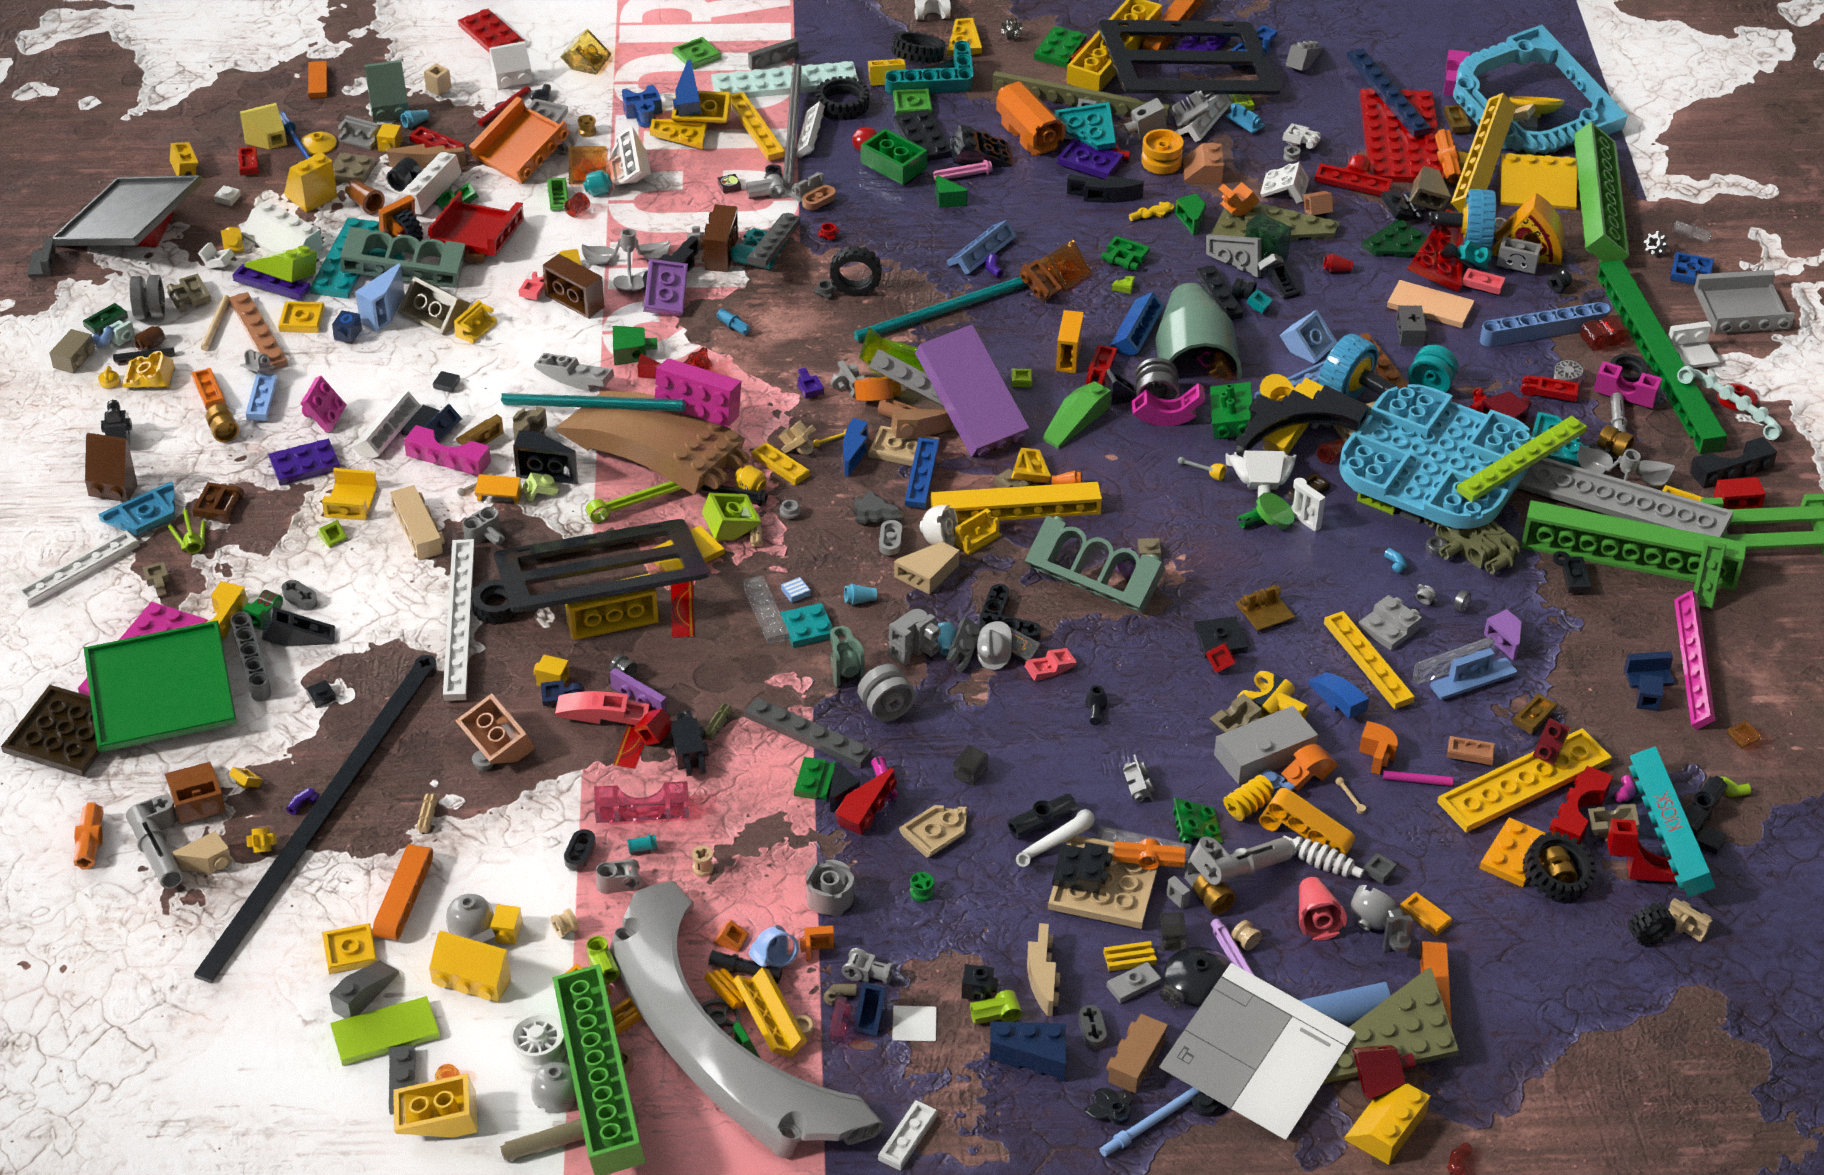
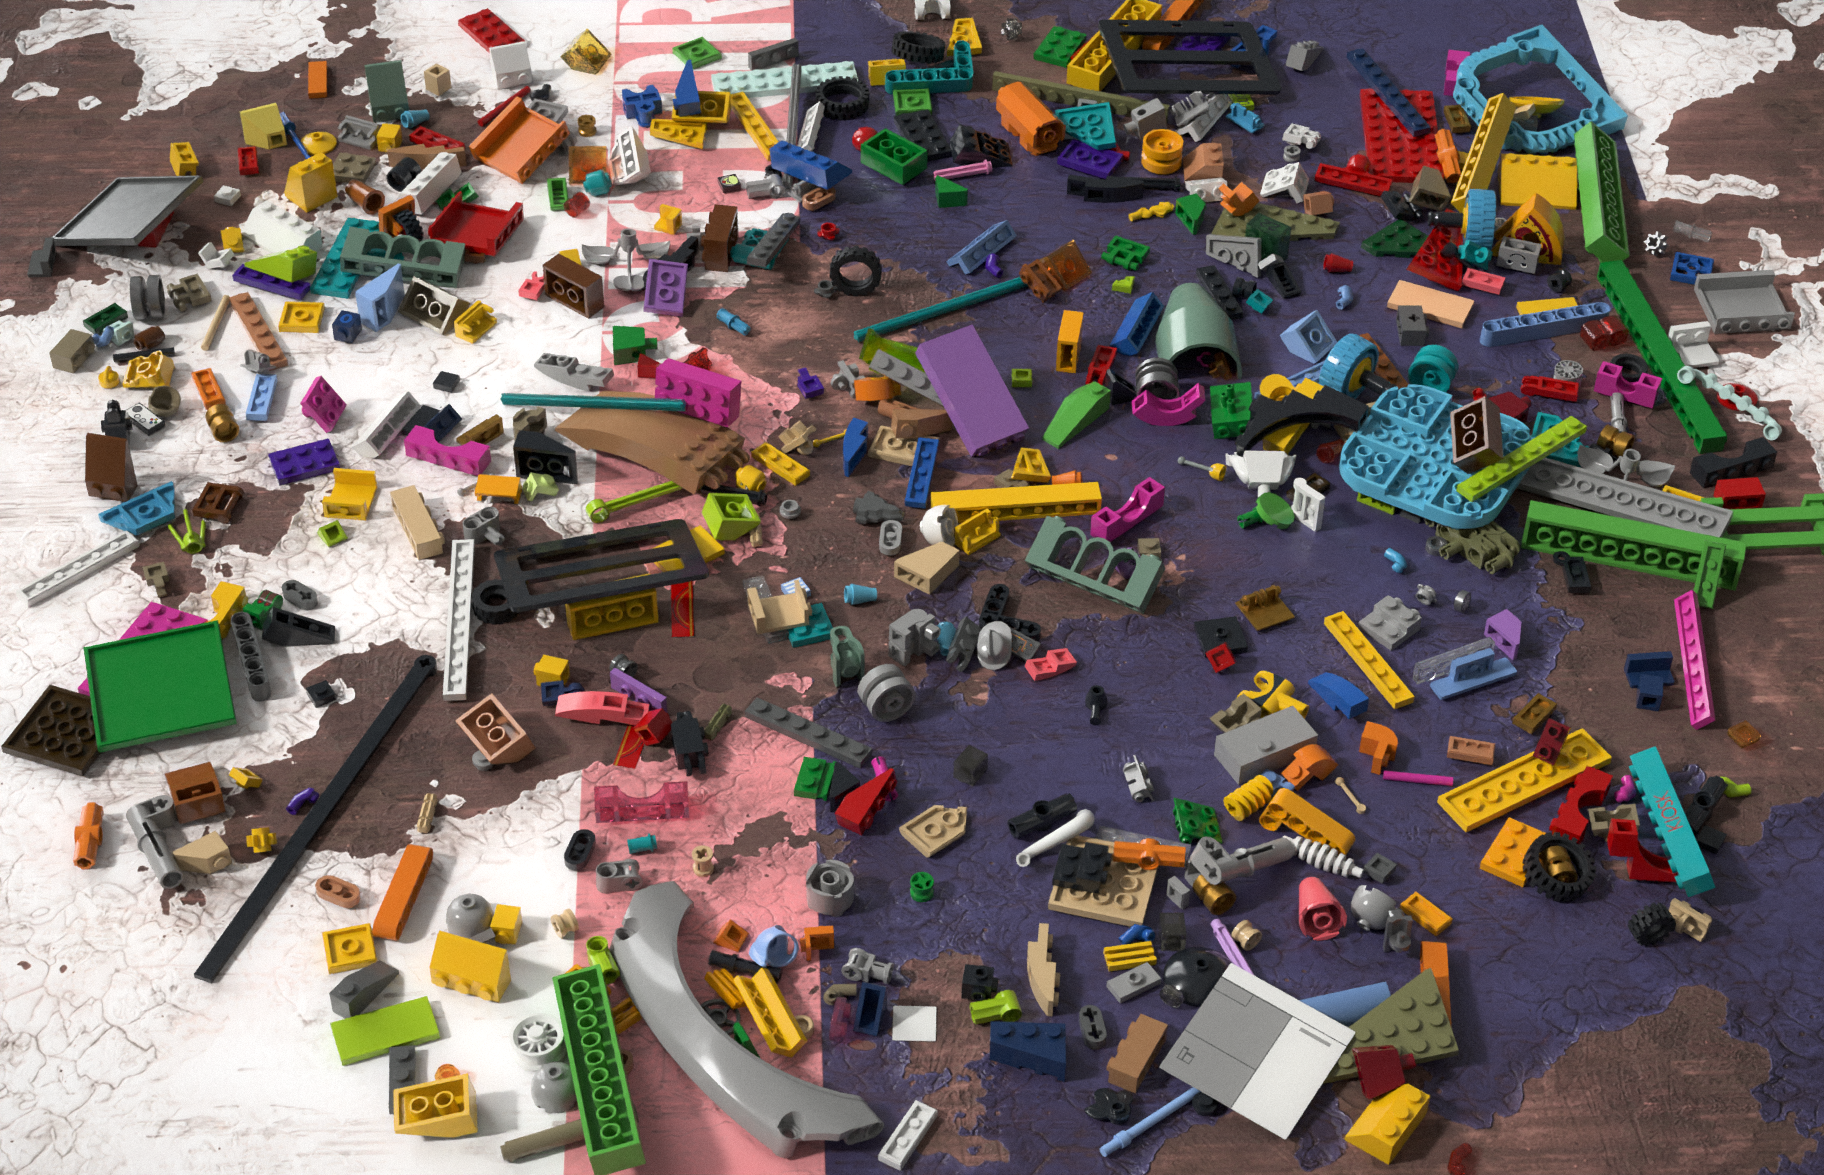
(145, 419): none -> tile
(164, 401): none -> dark tan hair
(341, 892): none -> nougat plate
(669, 220): none -> yellow panel
(779, 611): none -> tan panel
(807, 165): none -> blue slope
(1137, 932): none -> blue arm
(1144, 501): none -> dark pink arch
(1159, 183): none -> black axle
(1206, 188): none -> white bracket
(1347, 297): none -> medium blue arm
(1476, 435): none -> reddish brown brick
(1528, 307): none -> yellow tile

